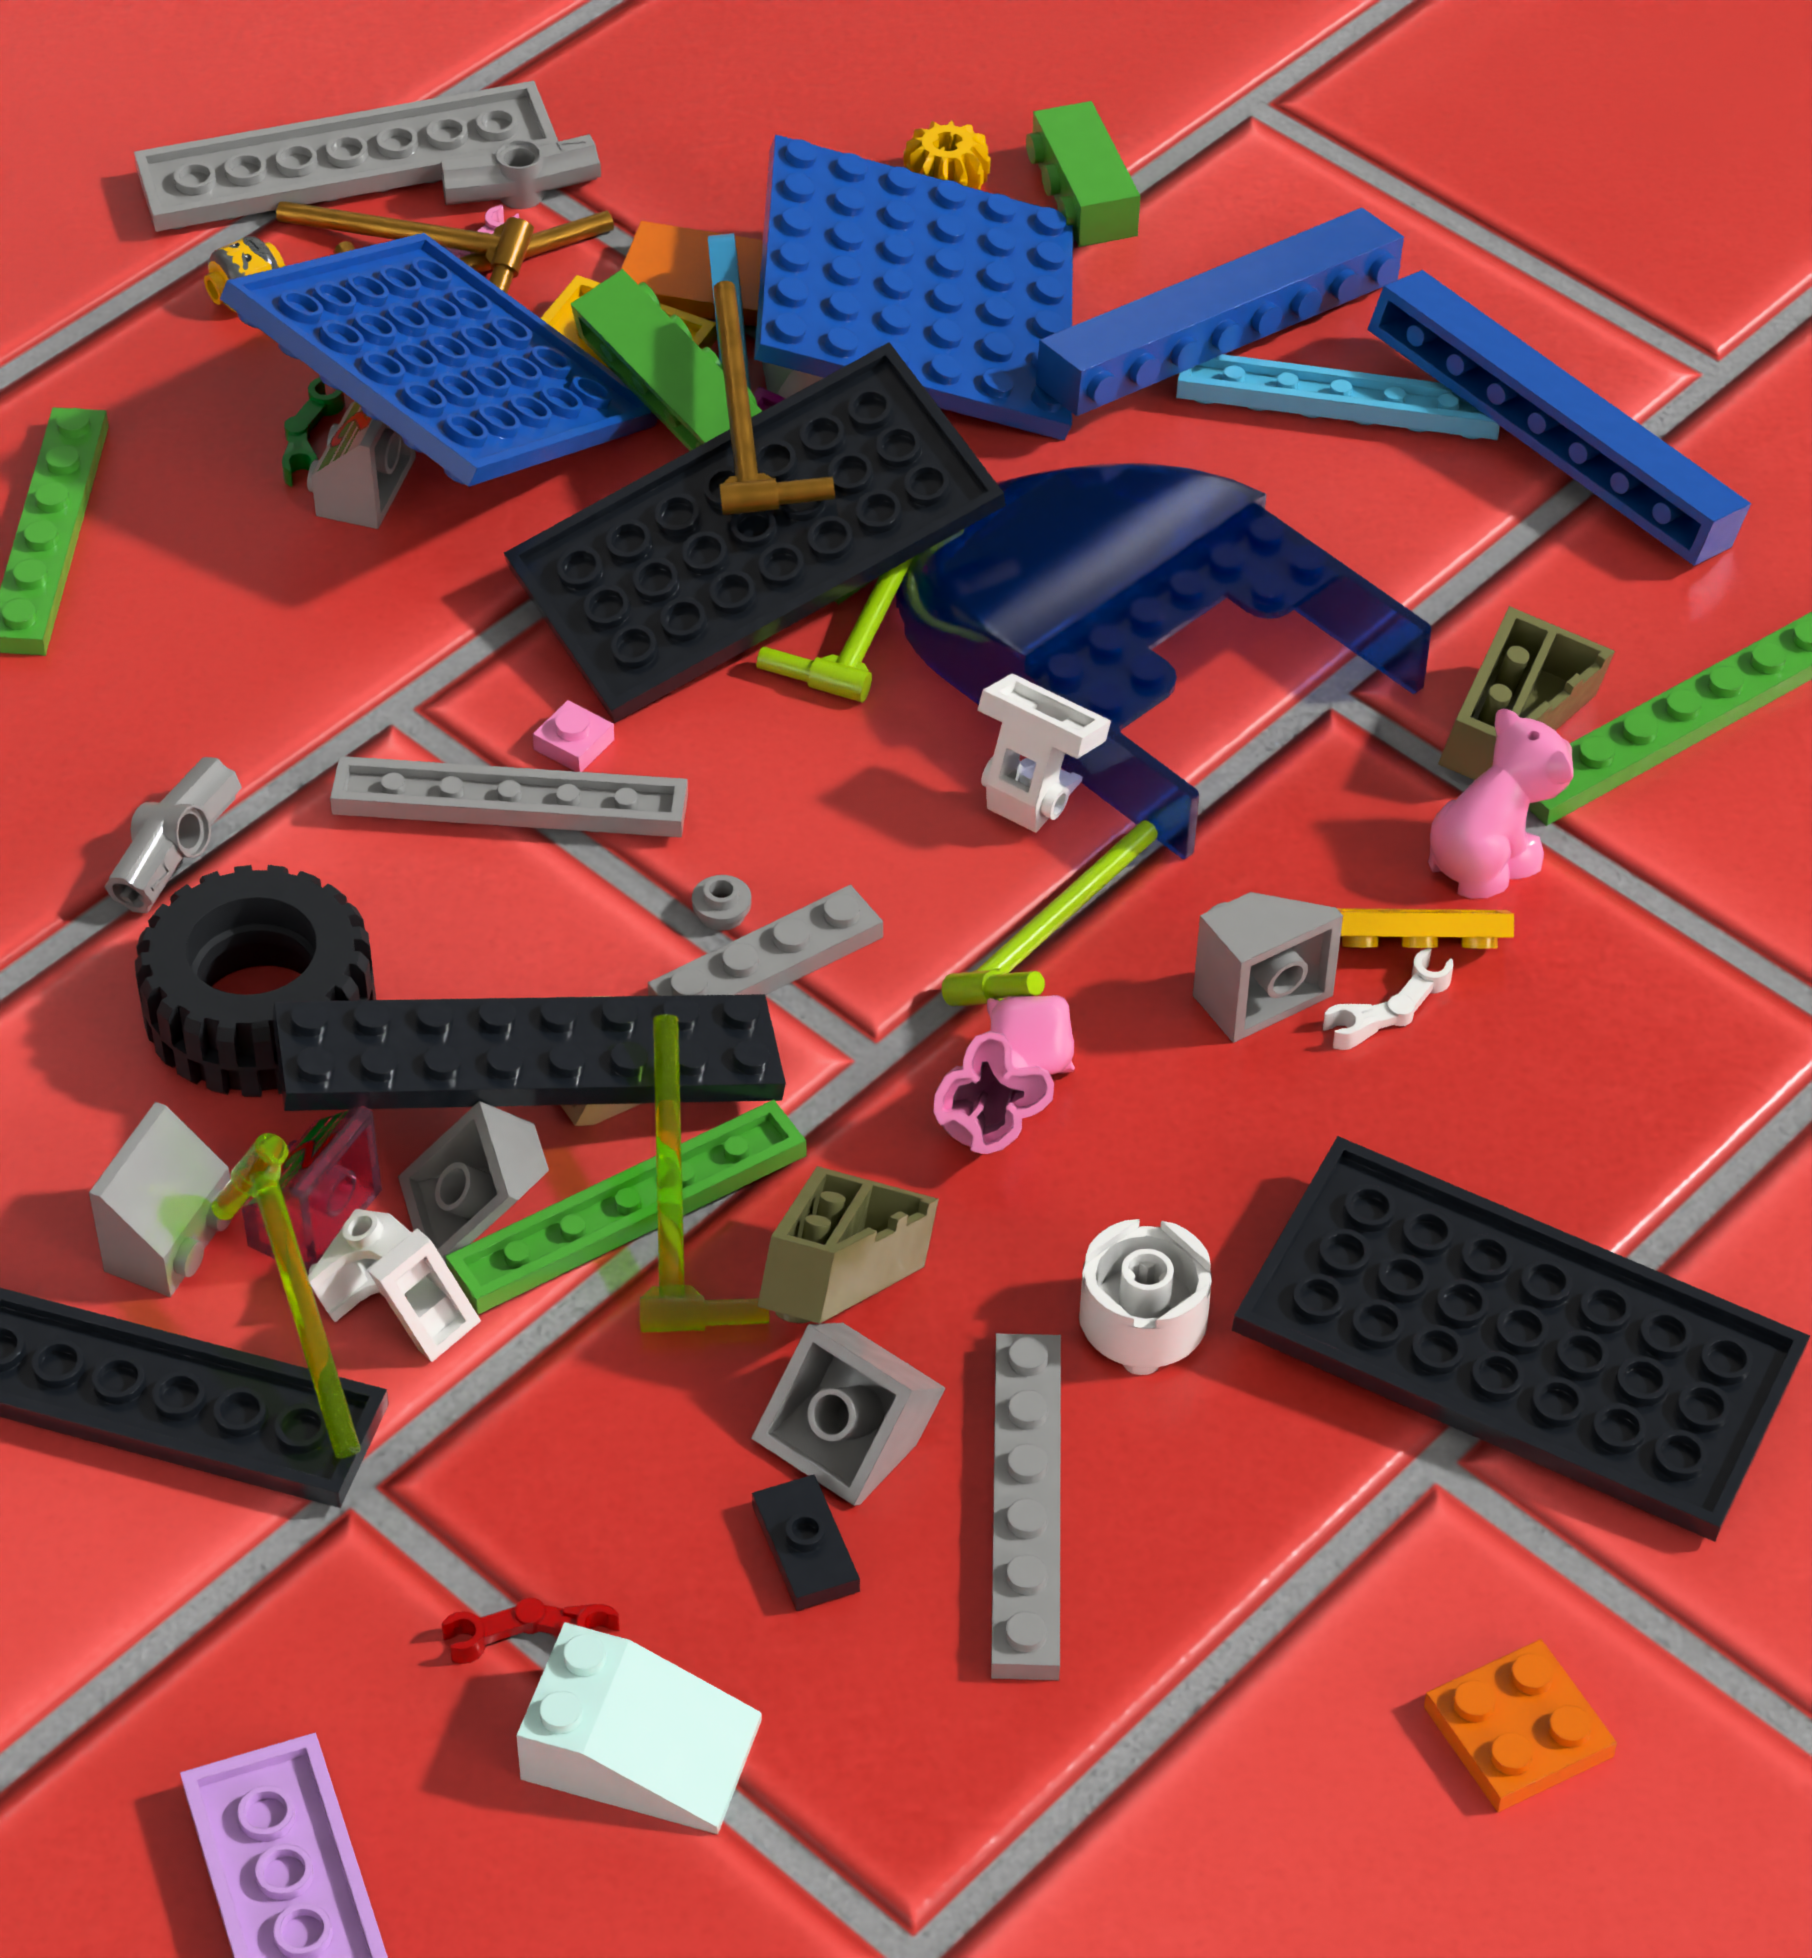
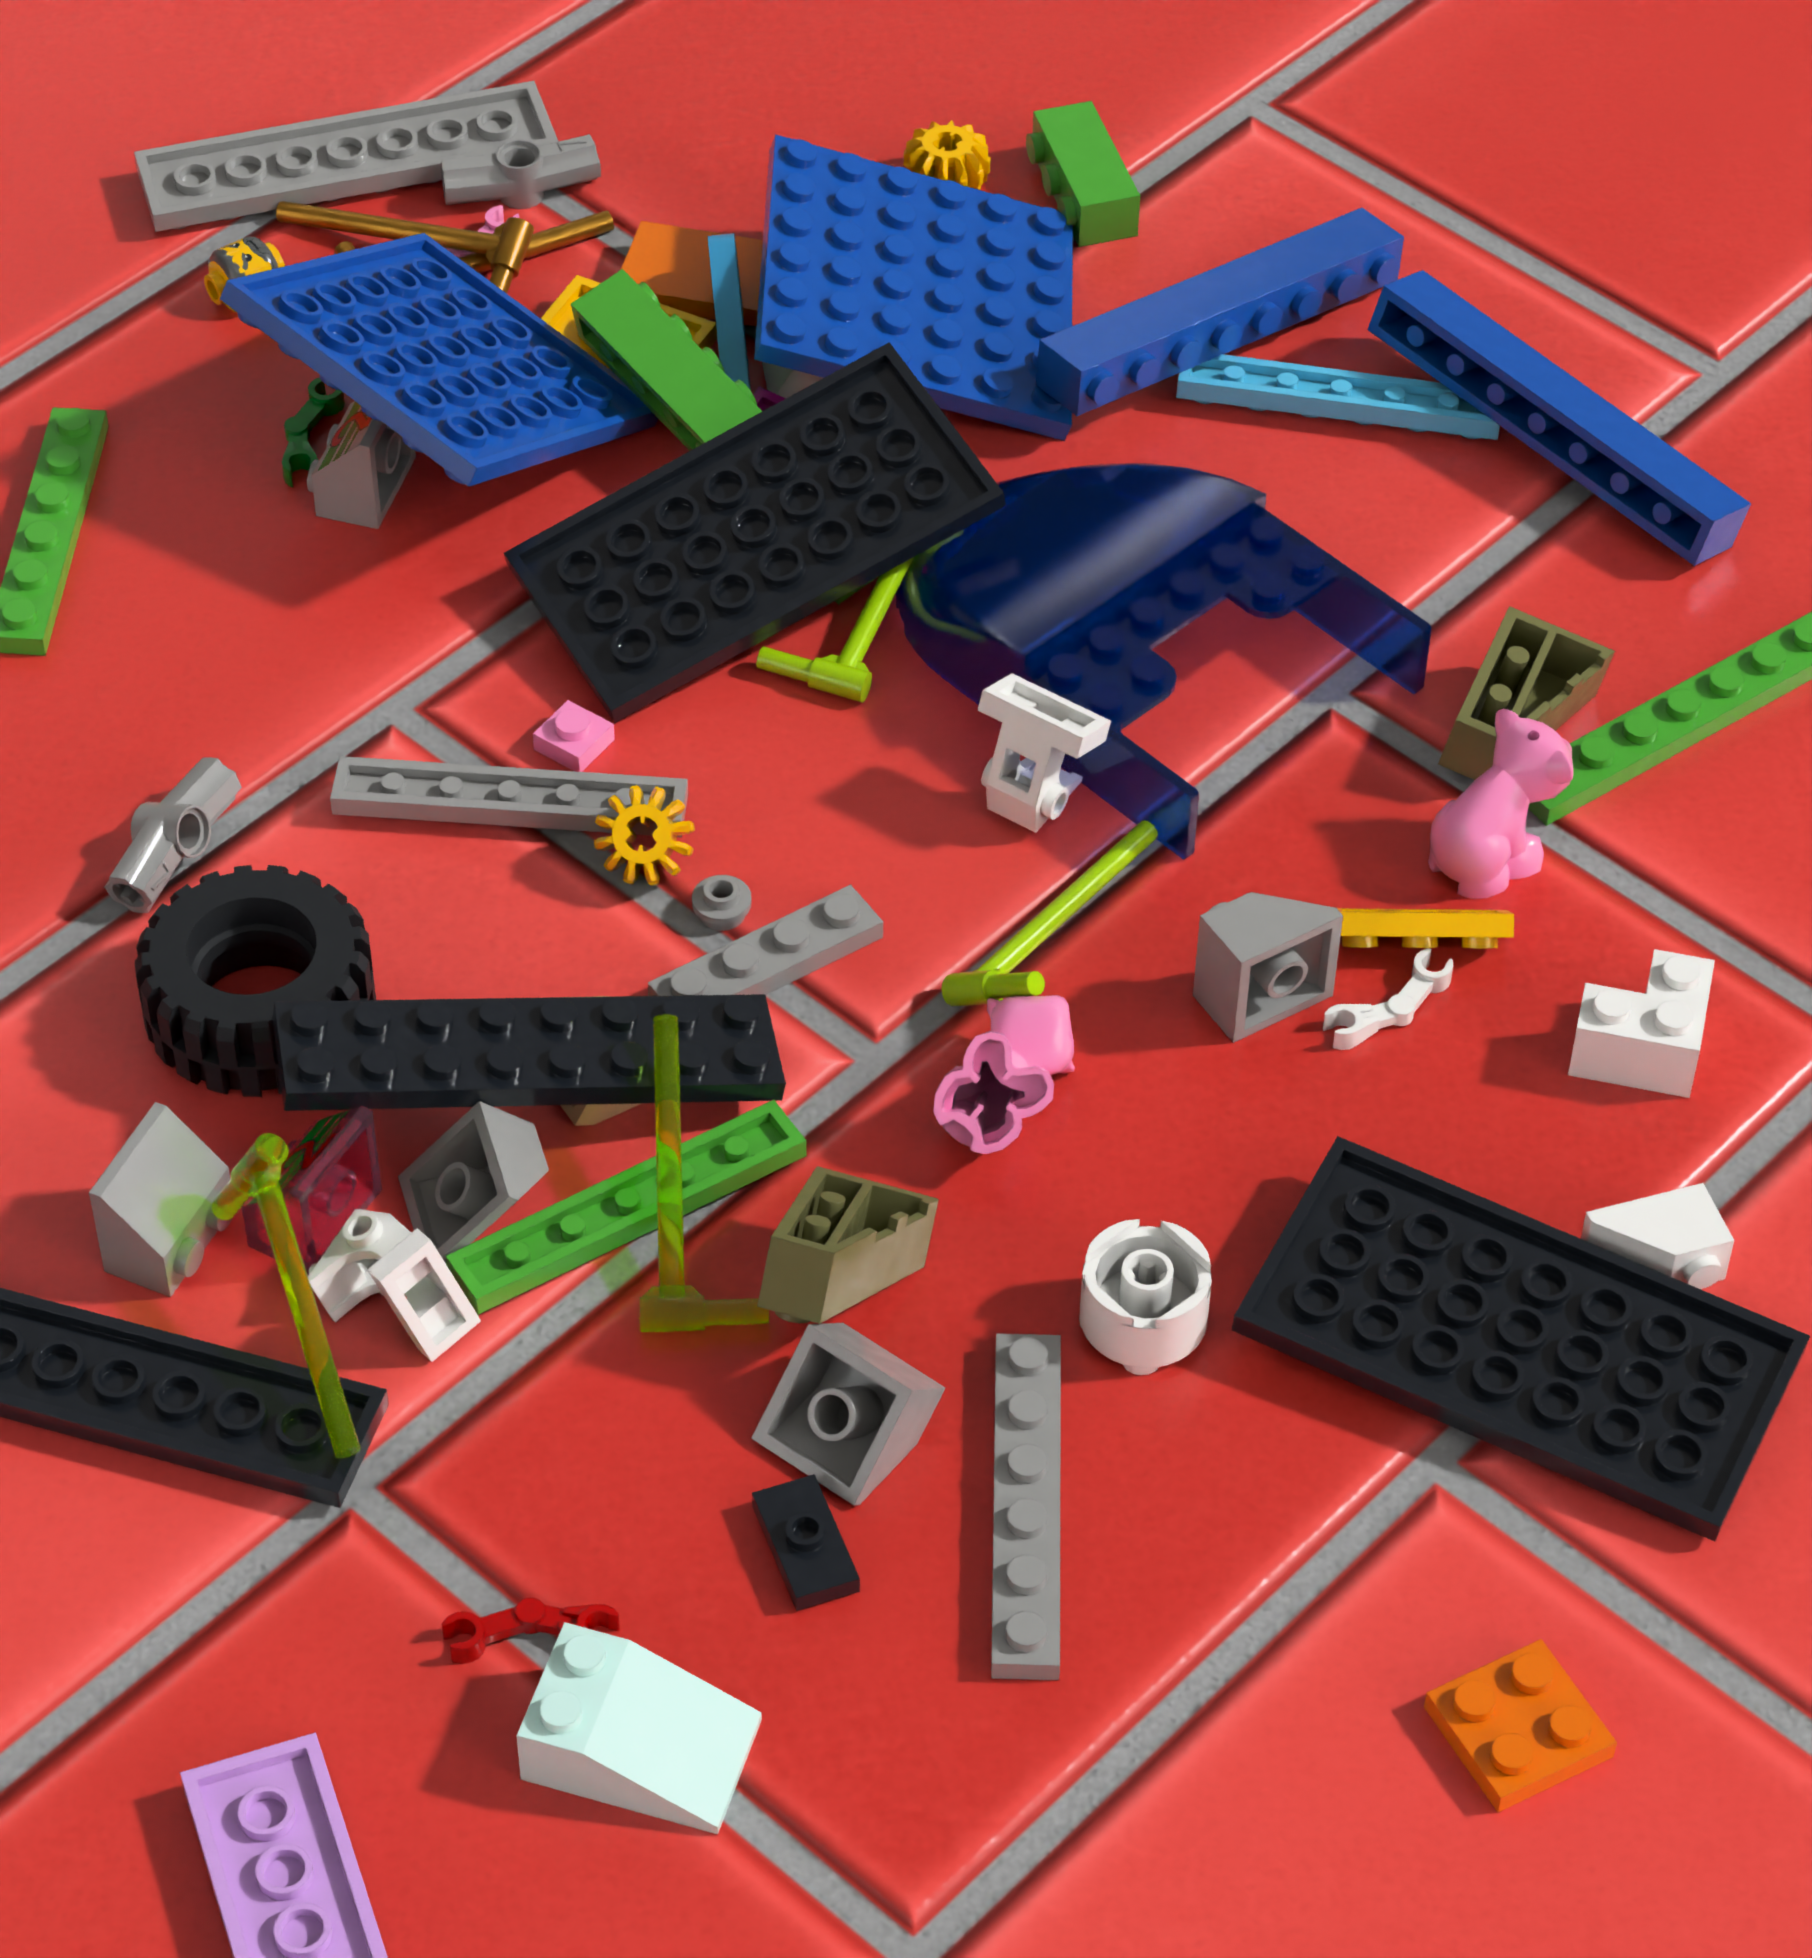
(624, 835): none -> yellow gear
(748, 489): pearl gold bar -> none
(1648, 1036): none -> white brick
(1667, 1232): none -> white slope

